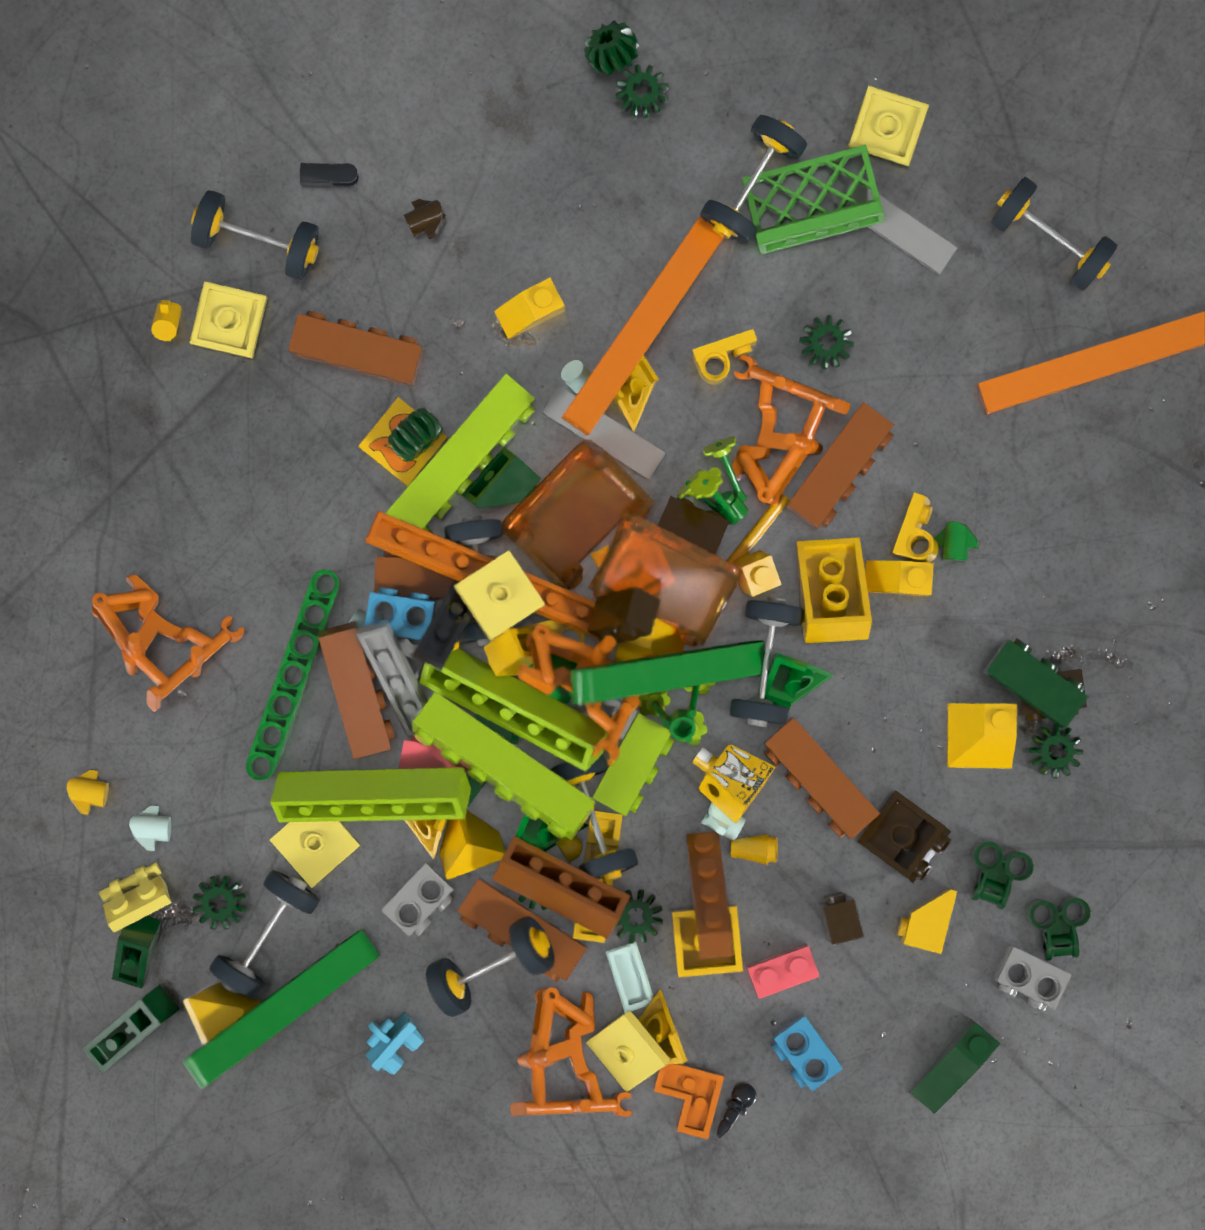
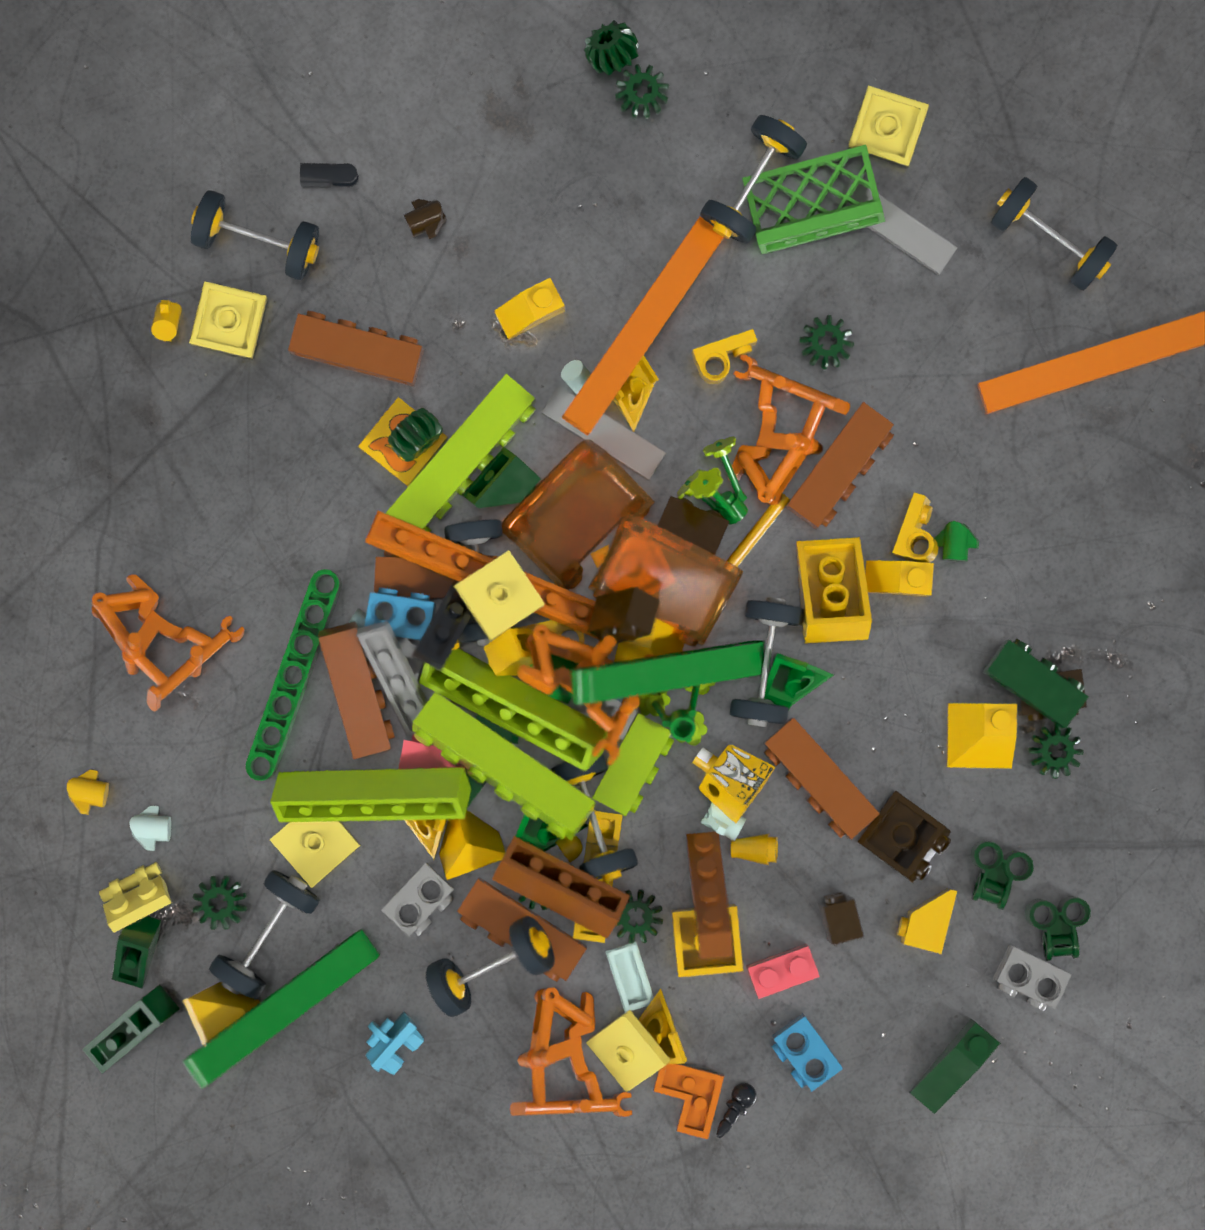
(758, 573): yellow brick -> none

